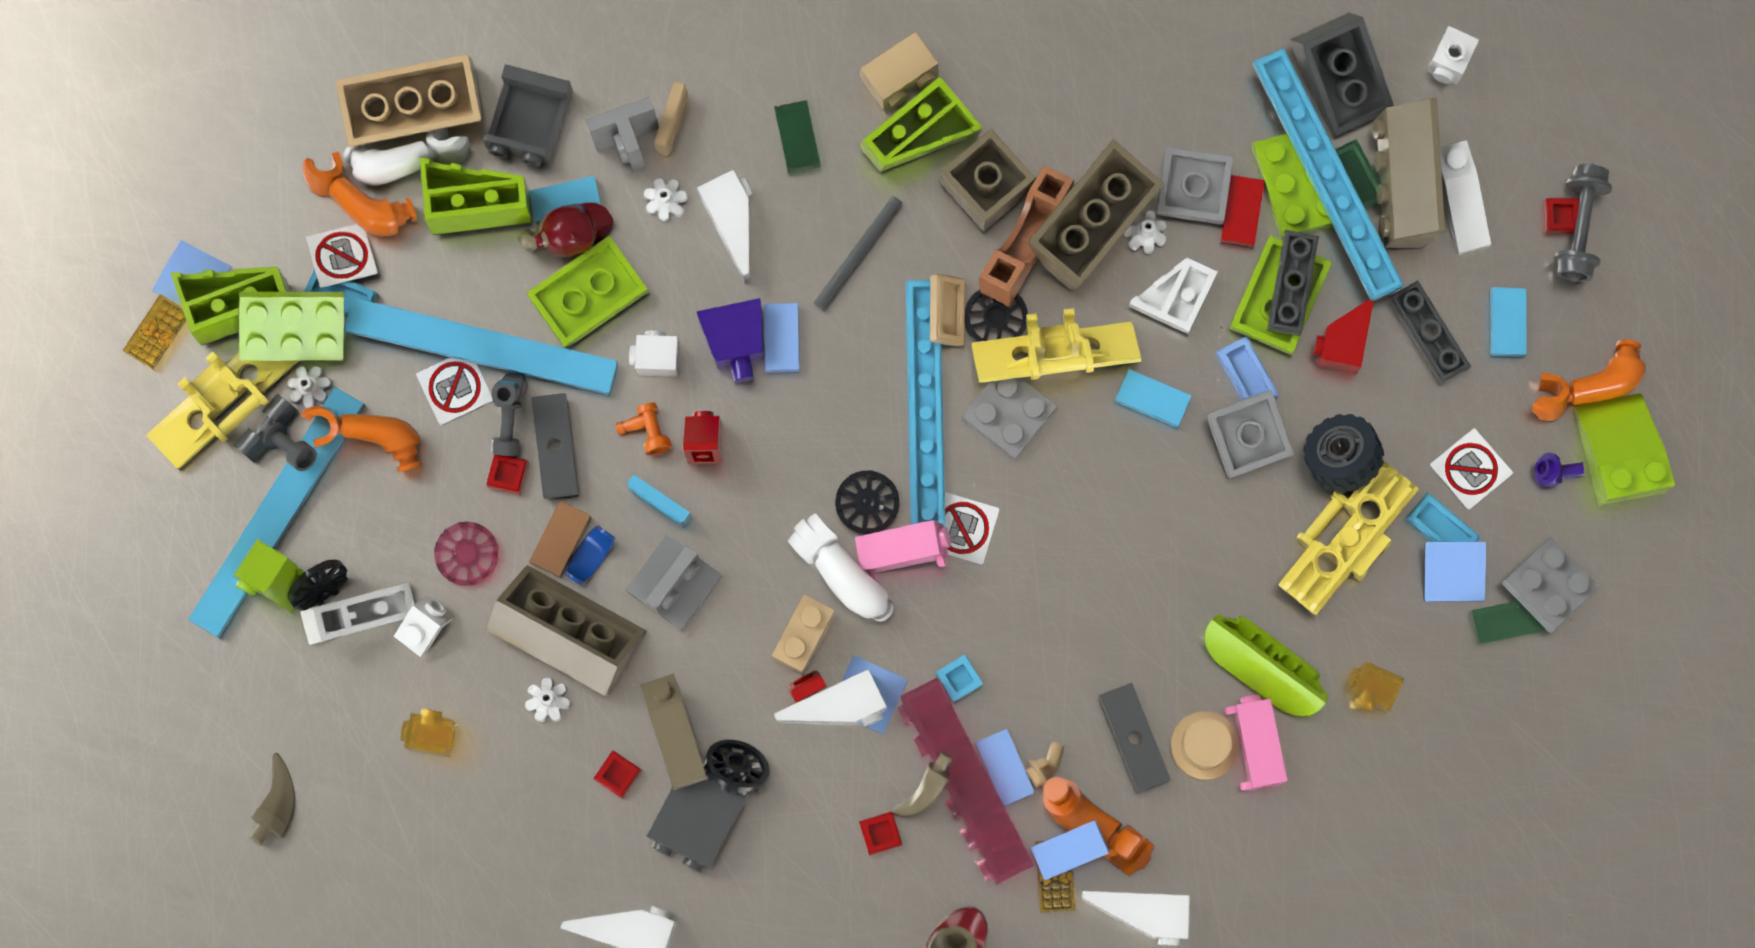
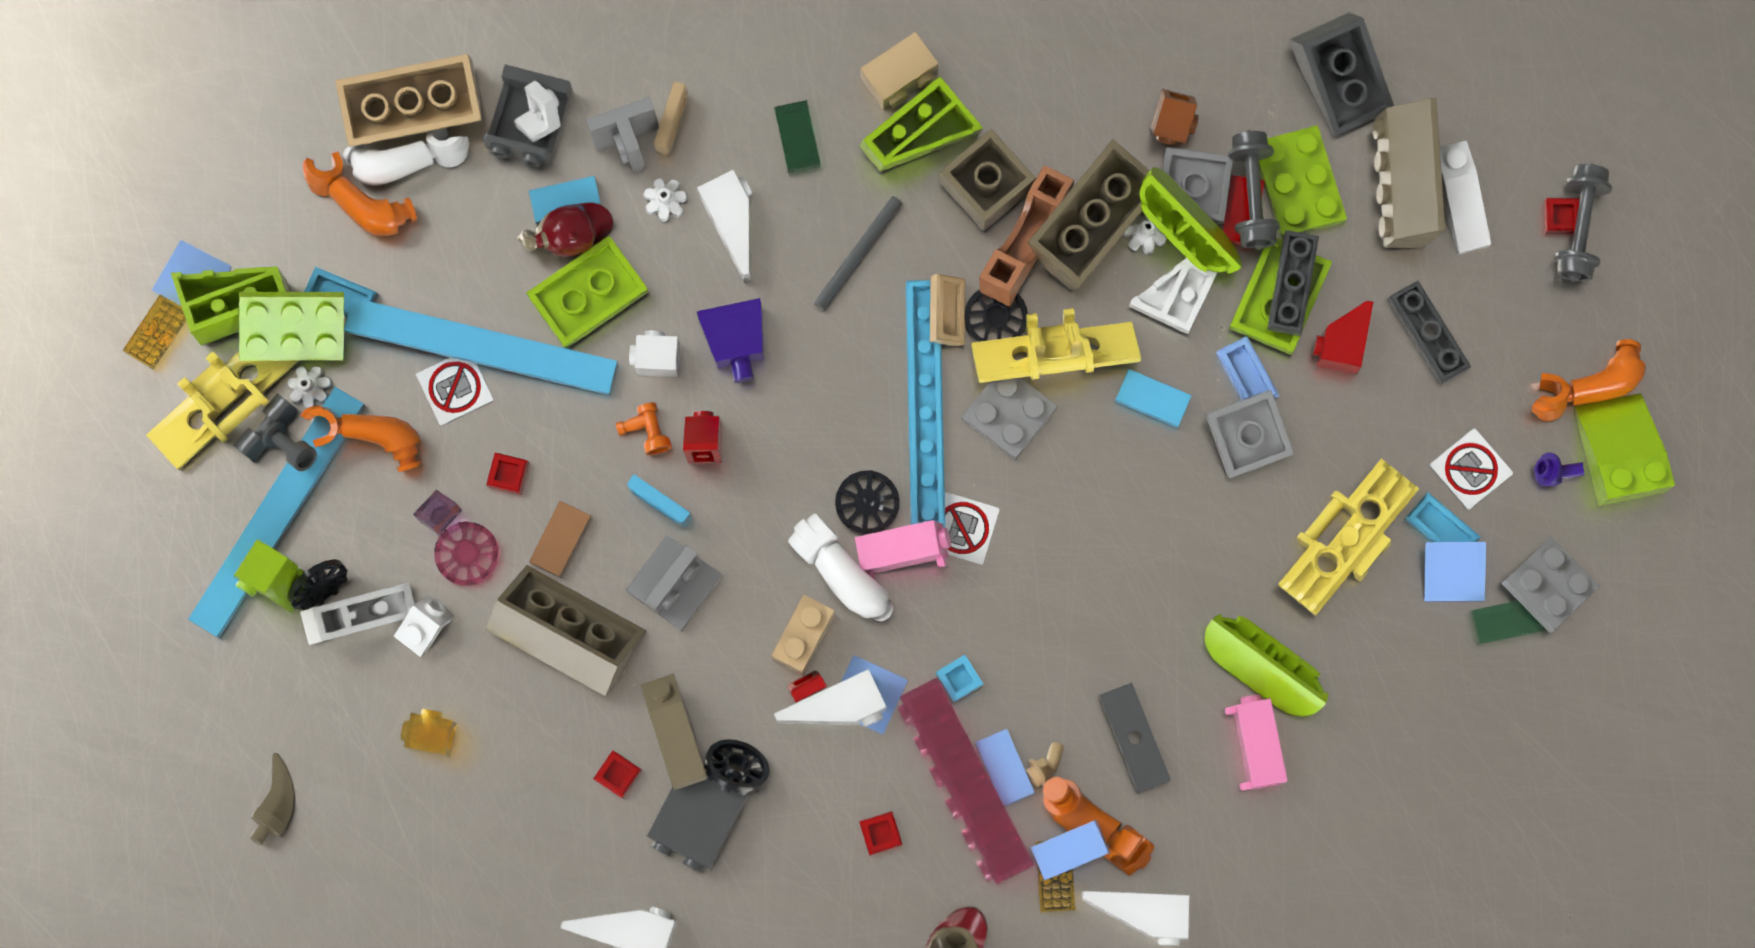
(341, 255): sticker -> none
(437, 512): none -> clear purple plate
(471, 198): lime wedge -> none
(504, 395): dark grey bar -> none
(543, 113): none -> white bracket
(550, 707): white plant -> none
(552, 426): dark grey tile -> none
(589, 555): blue helmet -> none
(781, 337): light blue tile -> none
(932, 784): dark tan bar -> none
(1174, 117): none -> dark orange brick
(1187, 224): none -> lime brick
(1204, 745): tan piece -> none
(1250, 148): none -> dark grey piece
(1327, 175): medium azure tile -> none
(1354, 467): black wheel -> none
(1359, 172): clear green tile -> none
(1373, 687): clear yellow brick -> none
(1452, 56): white brick -> none
(1508, 322): medium azure tile -> none

